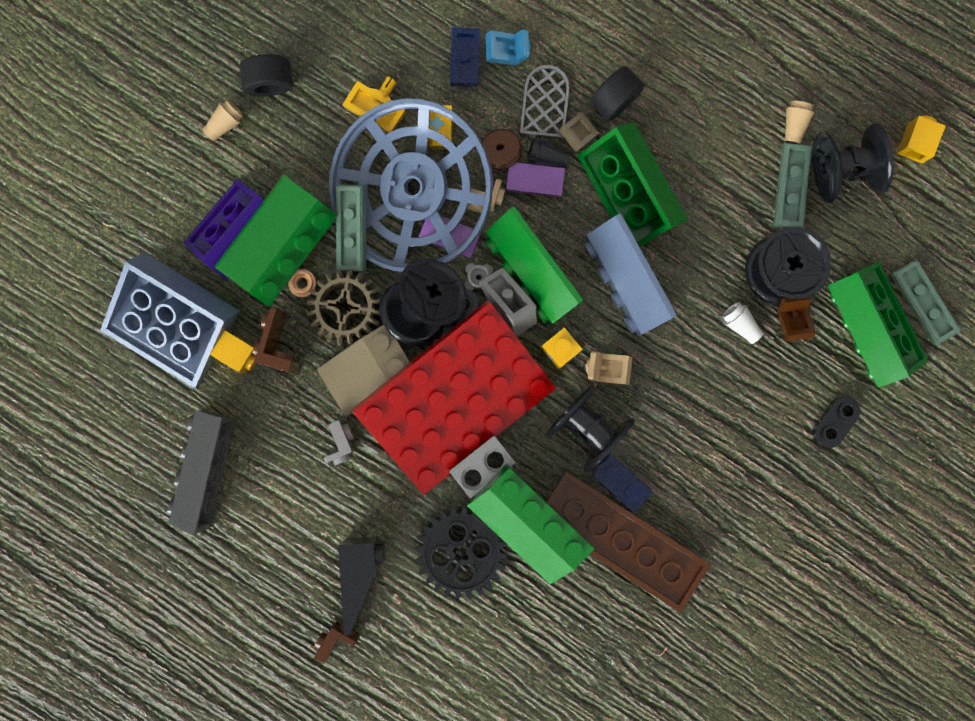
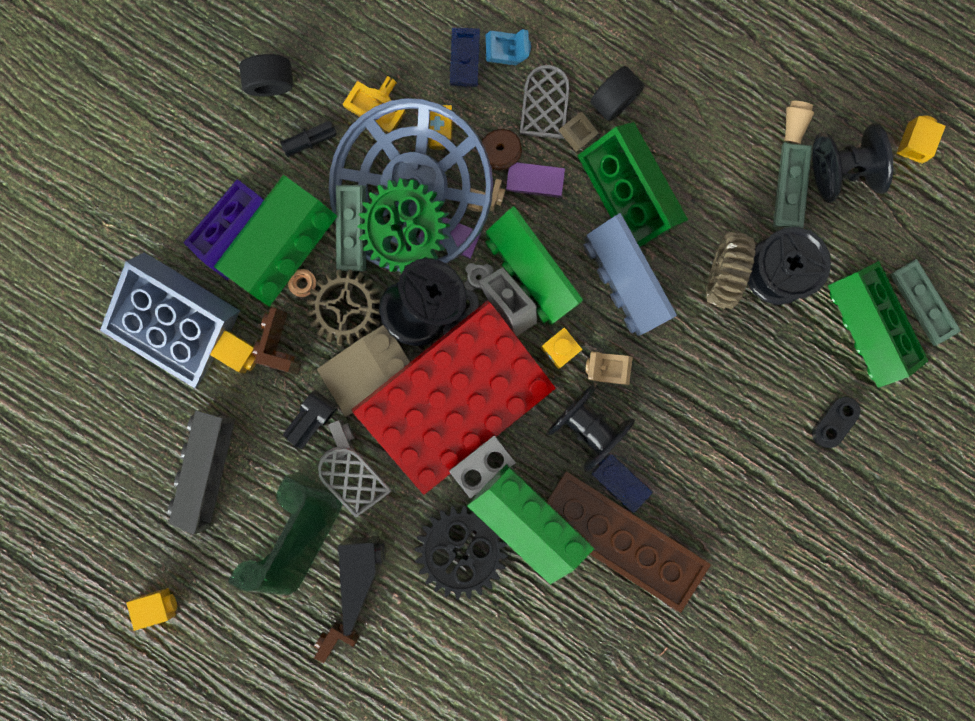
(152, 608): none -> yellow brick
(222, 120): tan cone -> none
(308, 138): none -> black axle
(312, 517): none -> clear green windscreen
(313, 414): none -> black piece
(370, 502): none -> light grey window
(380, 233): none -> green gear
(547, 154): black cone -> none
(730, 270): none -> dark tan gear
(742, 322): white cone -> none
(796, 319): reddish brown bracket -> none

